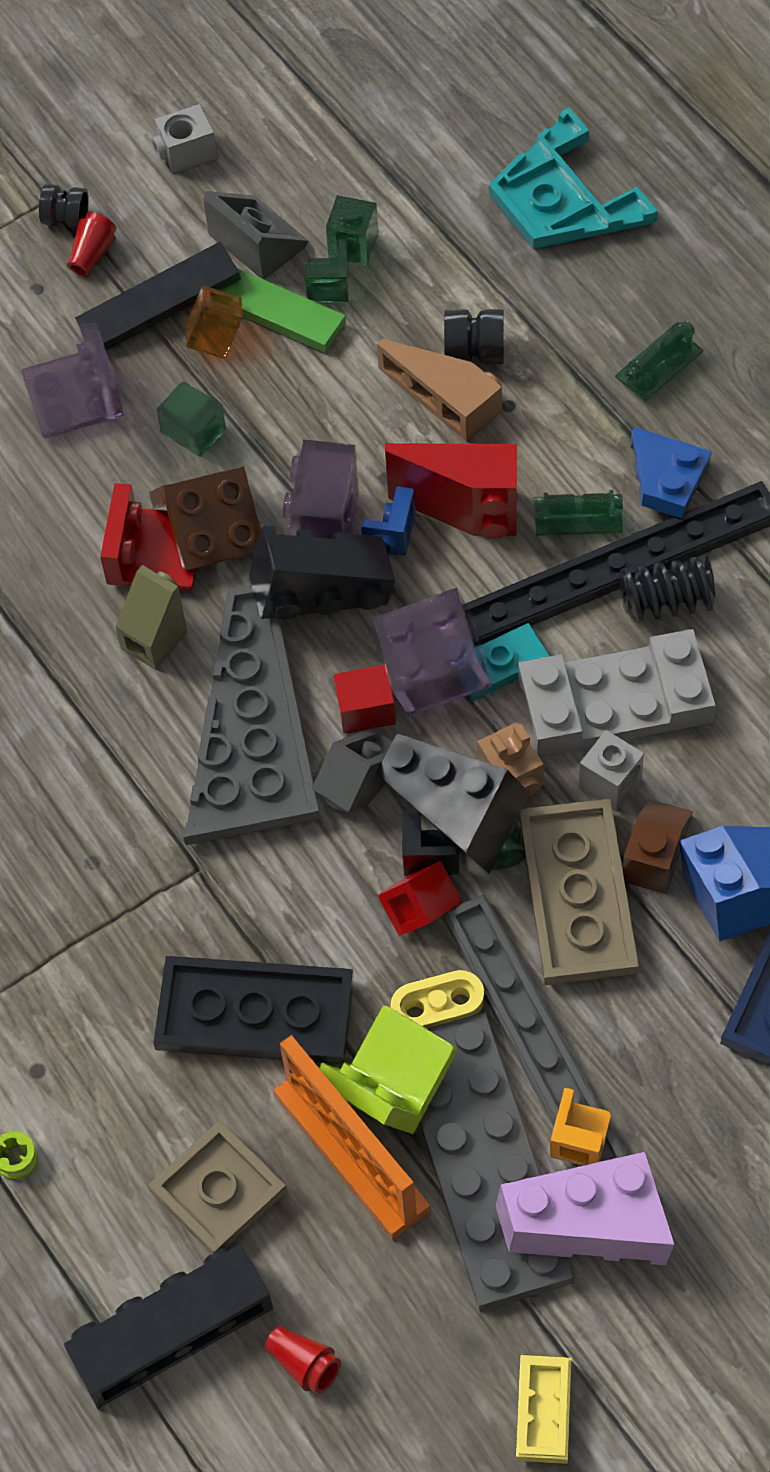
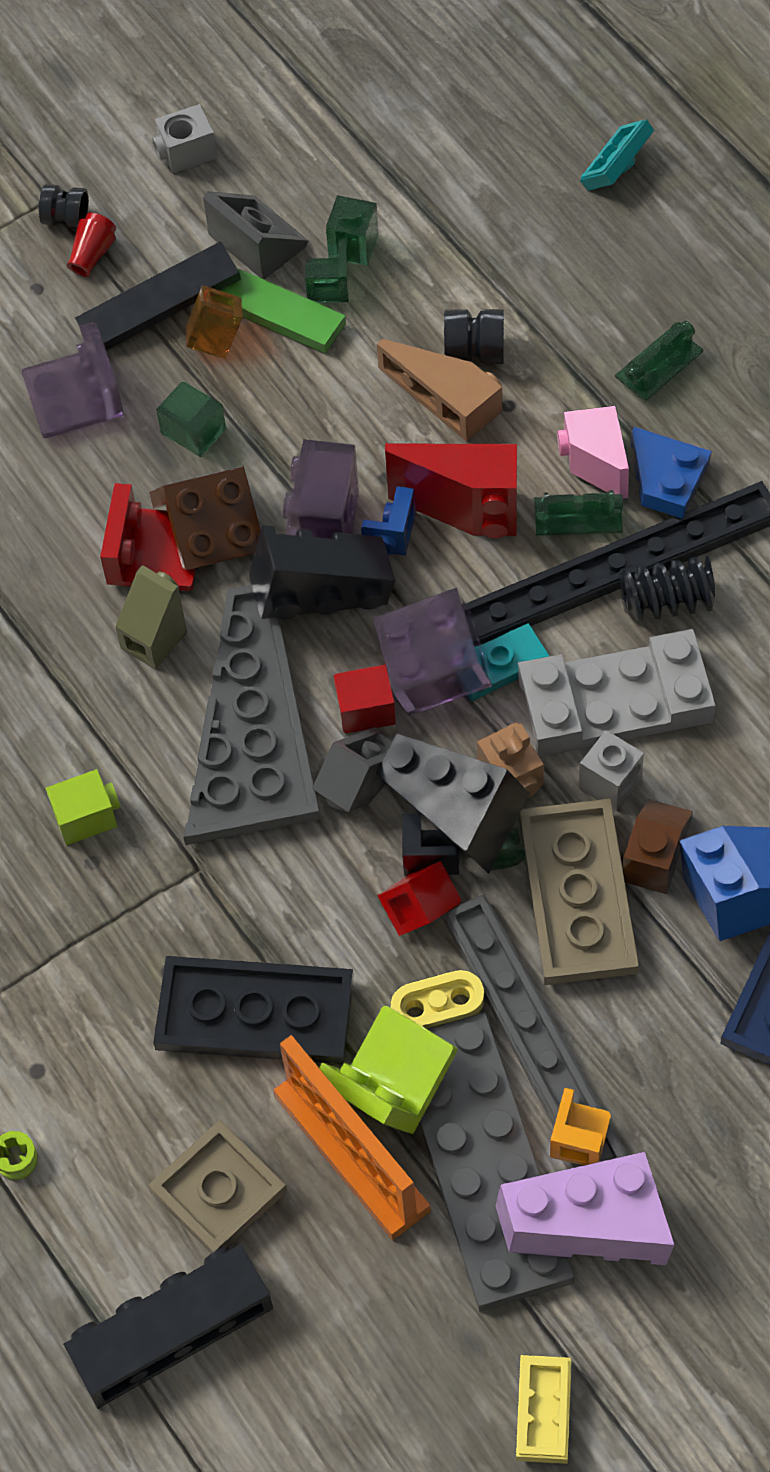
(83, 806): none -> lime brick
(304, 1359): red cone -> none
(549, 199): teal wing -> none
(595, 448): none -> bright pink slope
(617, 155): none -> teal plate

